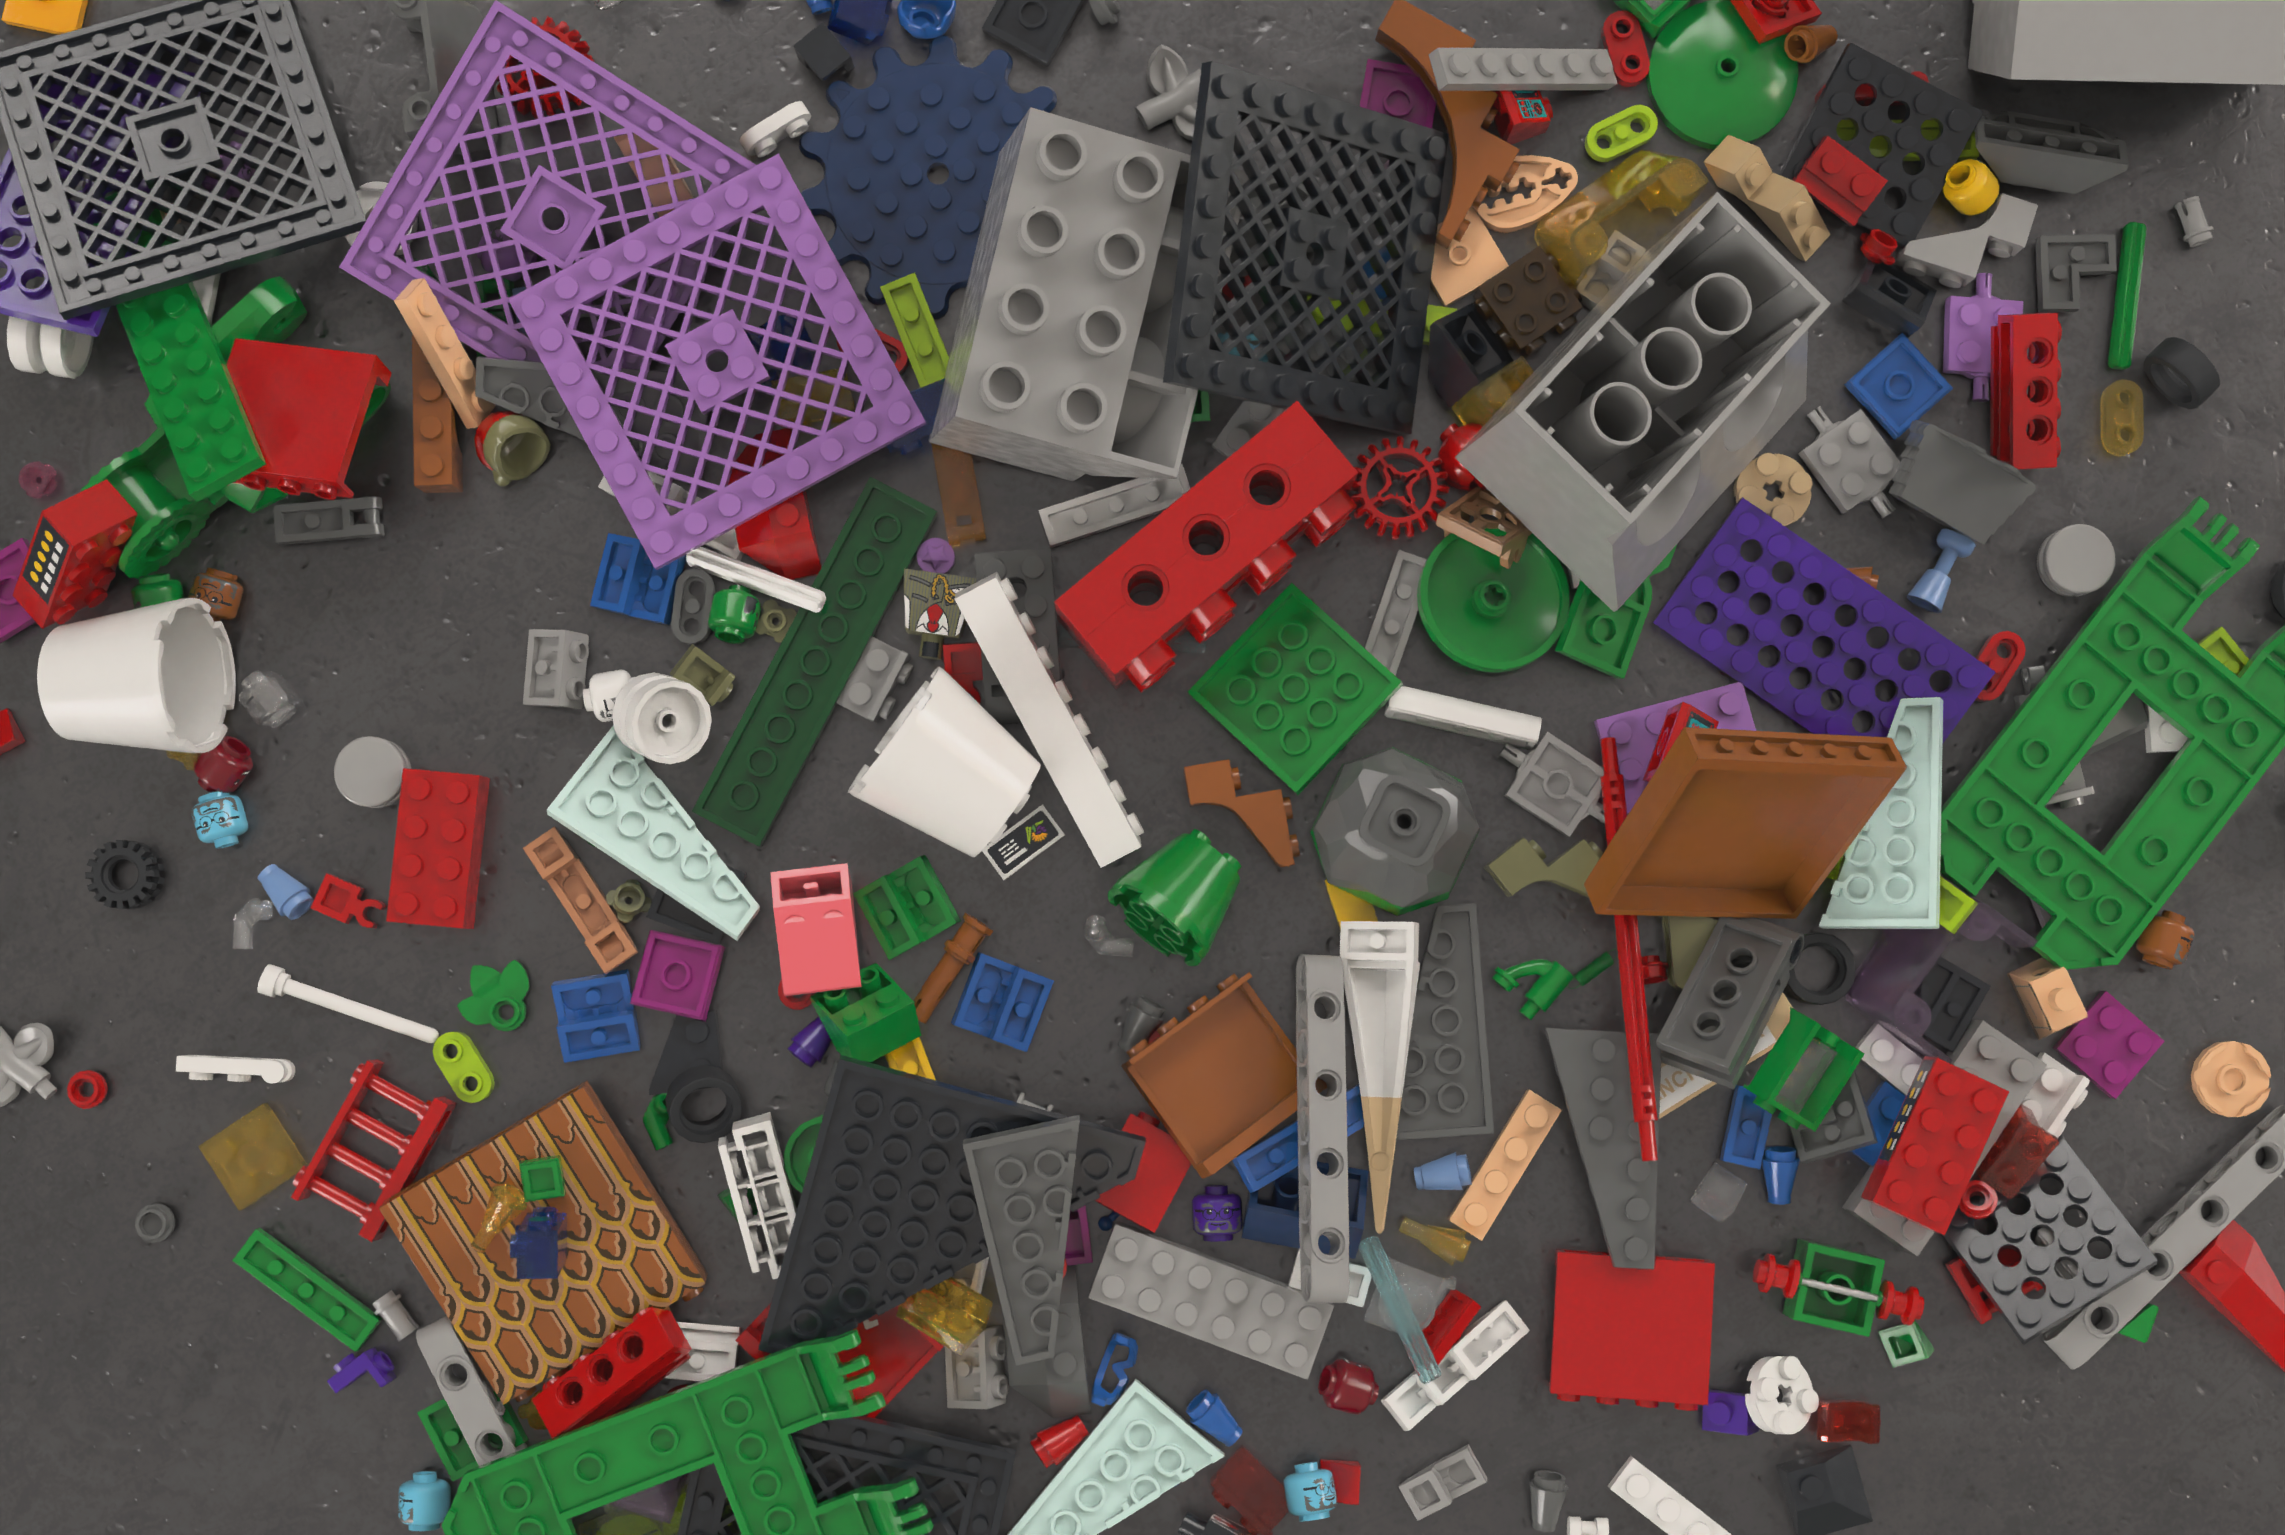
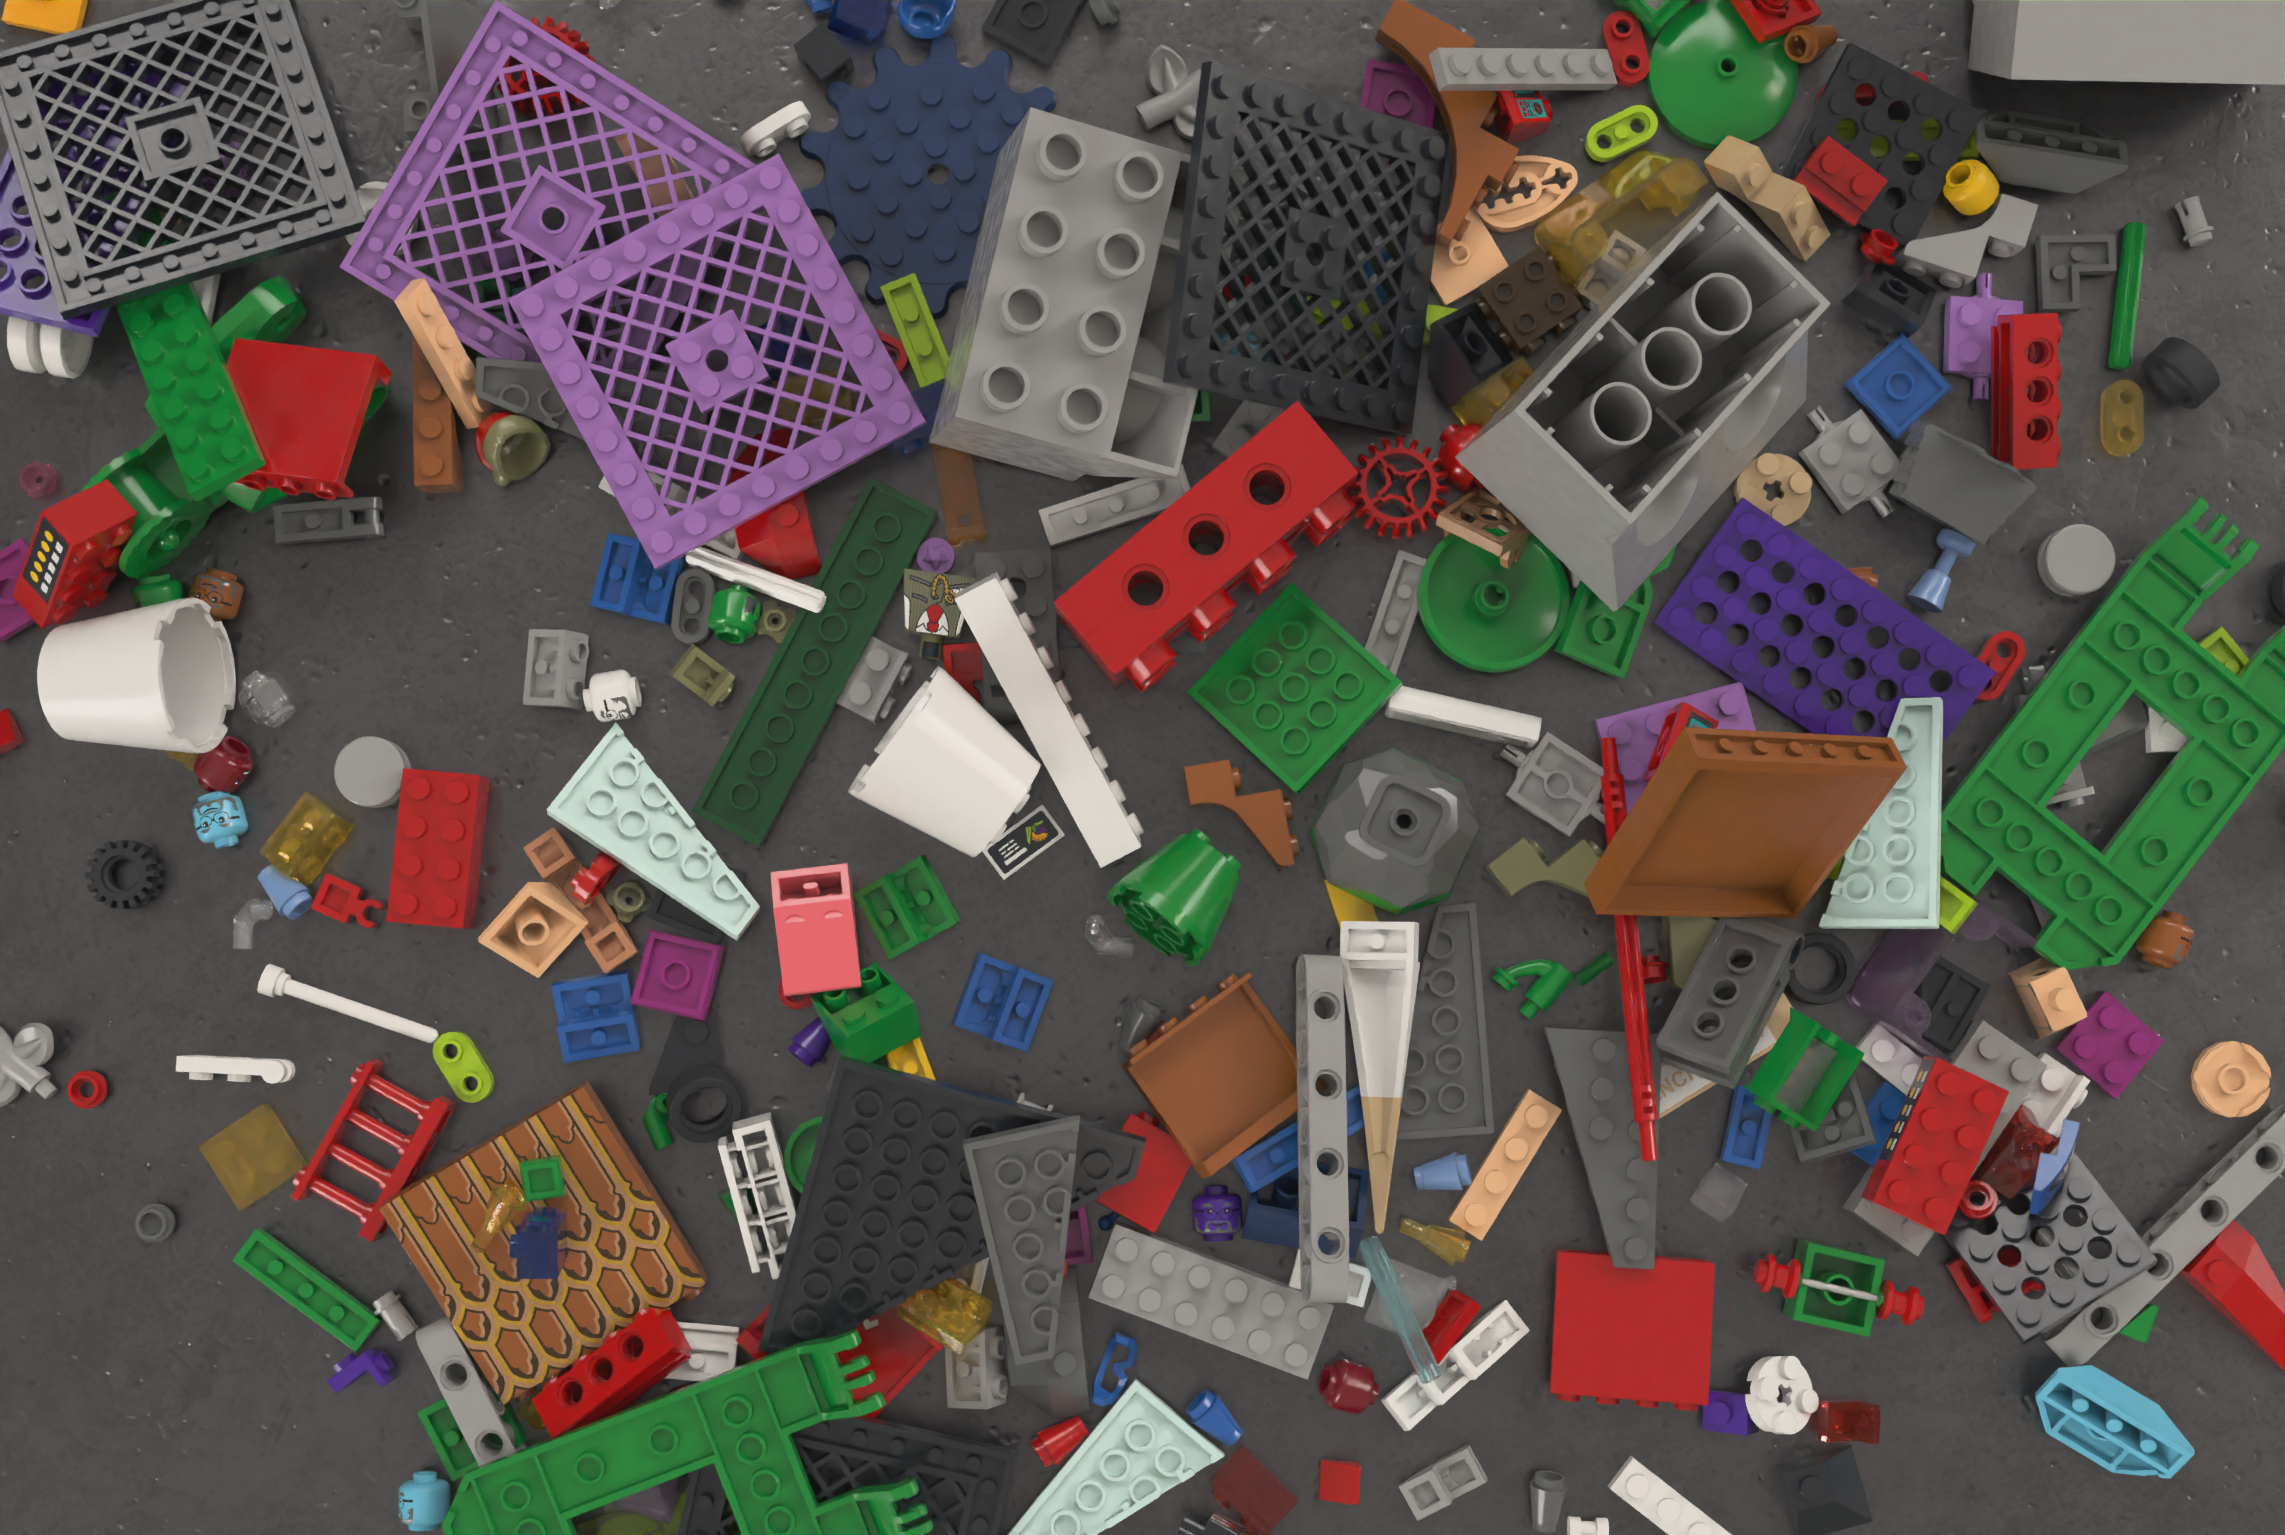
(306, 839): none -> clear yellow bracket
(492, 992): green plate -> none
(534, 927): none -> light nougat slope
(592, 881): none -> red plate
(662, 718): white wheel -> none
(958, 952): dark orange pin -> none
(1310, 1492): medium azure head -> none
(1780, 1171): blue cone -> none
(1905, 1344): green slope -> none
(2053, 1168): none -> slope
(2111, 1423): none -> medium azure wedge

